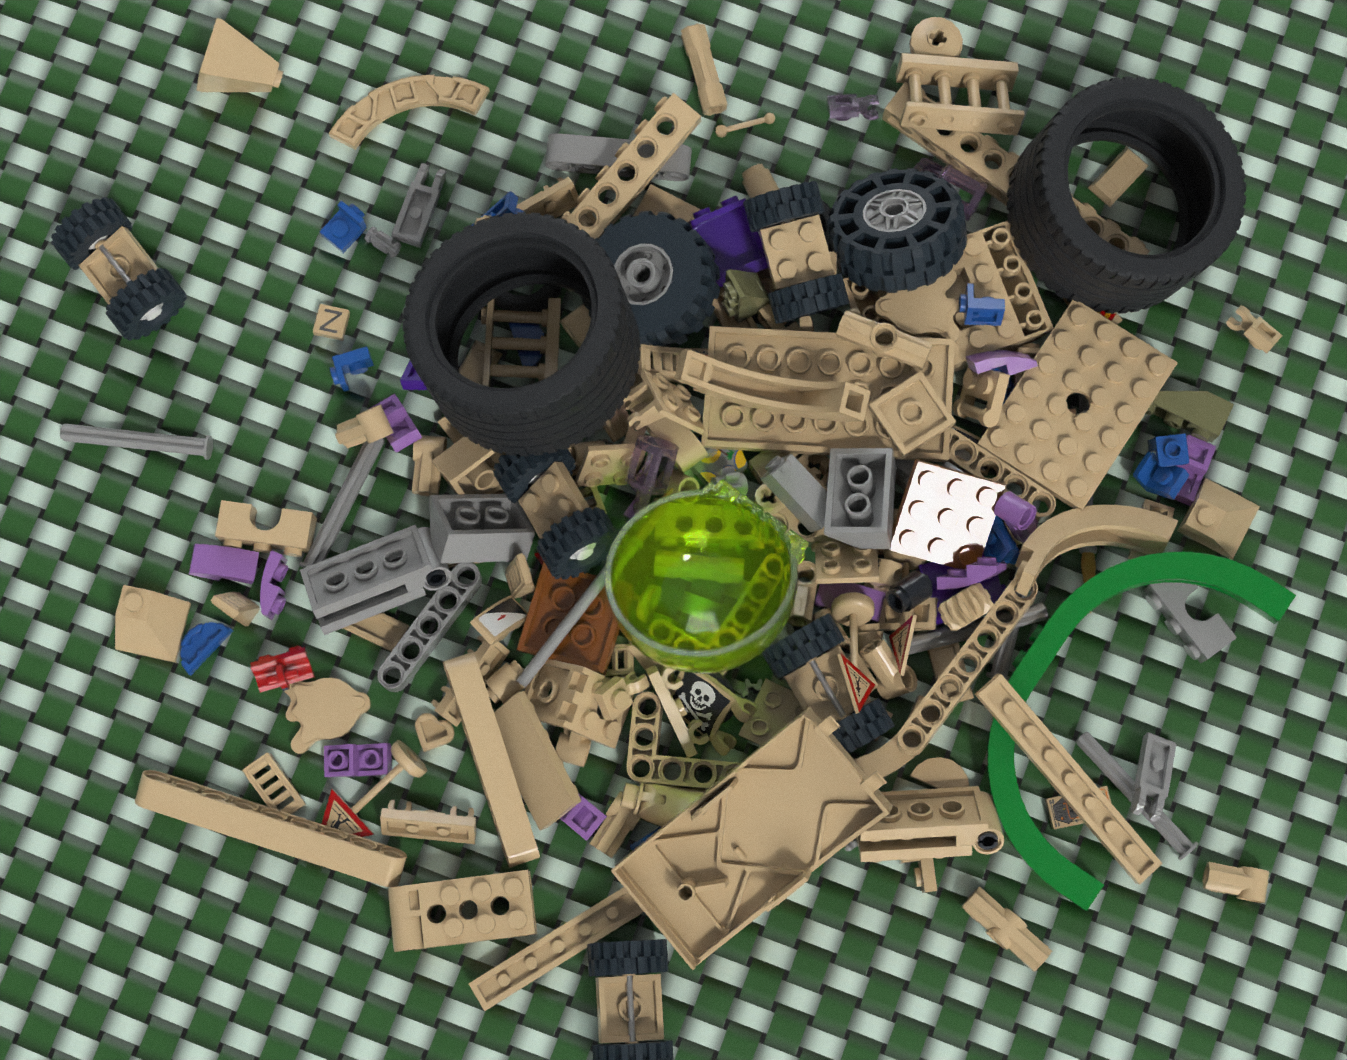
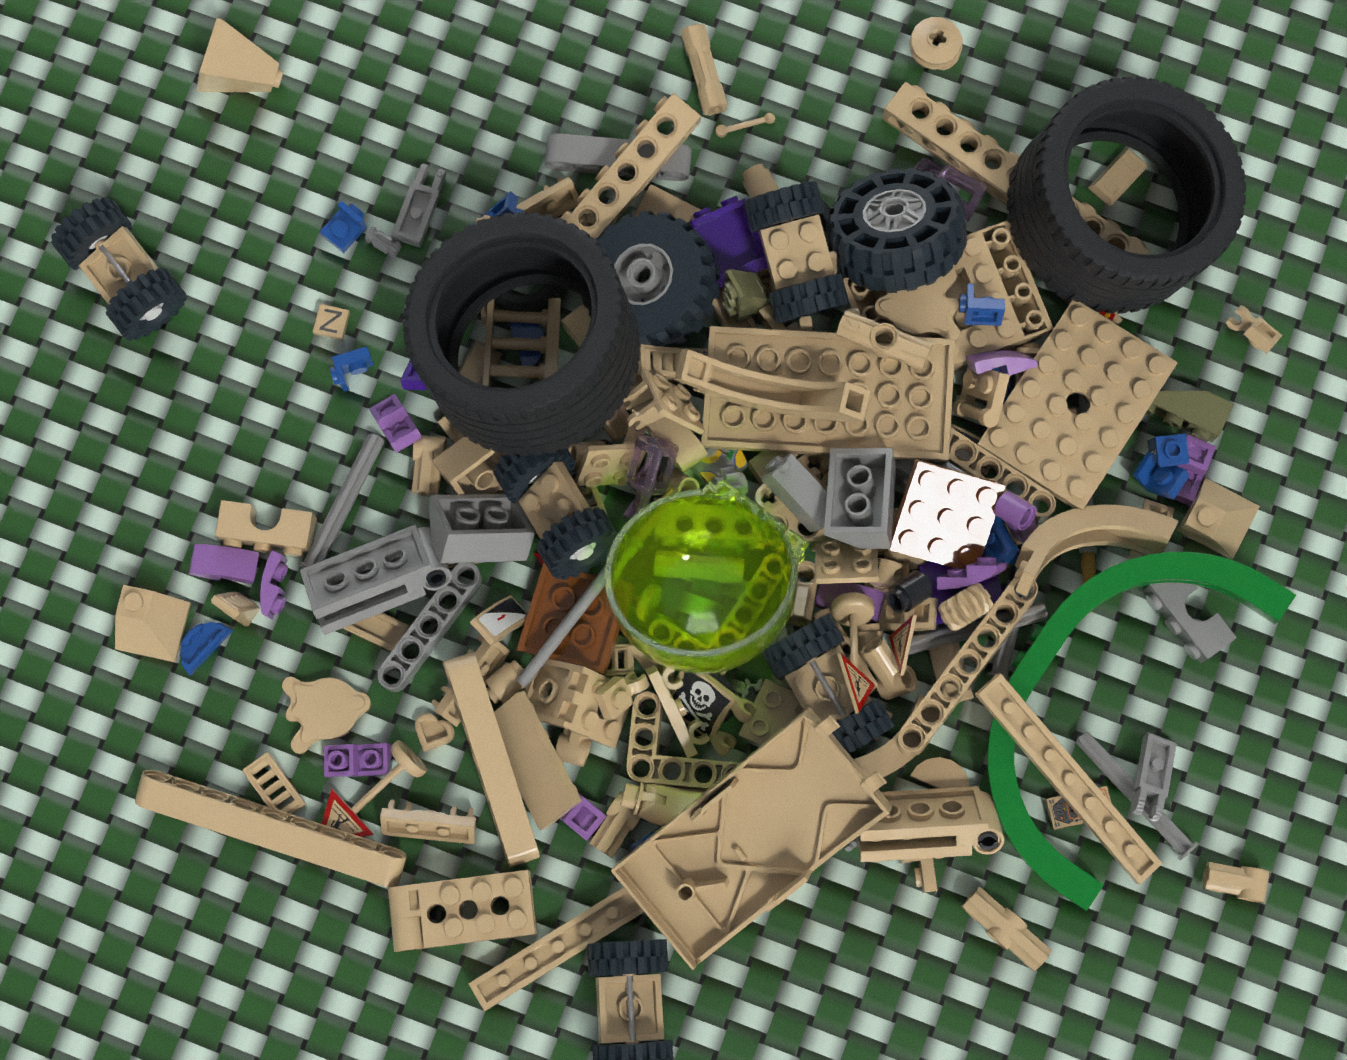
(138, 440): light grey axle -> none
(282, 669): red hips -> none
(366, 426): tan piece -> none
(406, 95): tan tile -> none
(519, 577): tan slope -> none
(849, 106): clear purple plate -> none
(912, 414): tan plate -> none
(959, 73): tan fence -> none

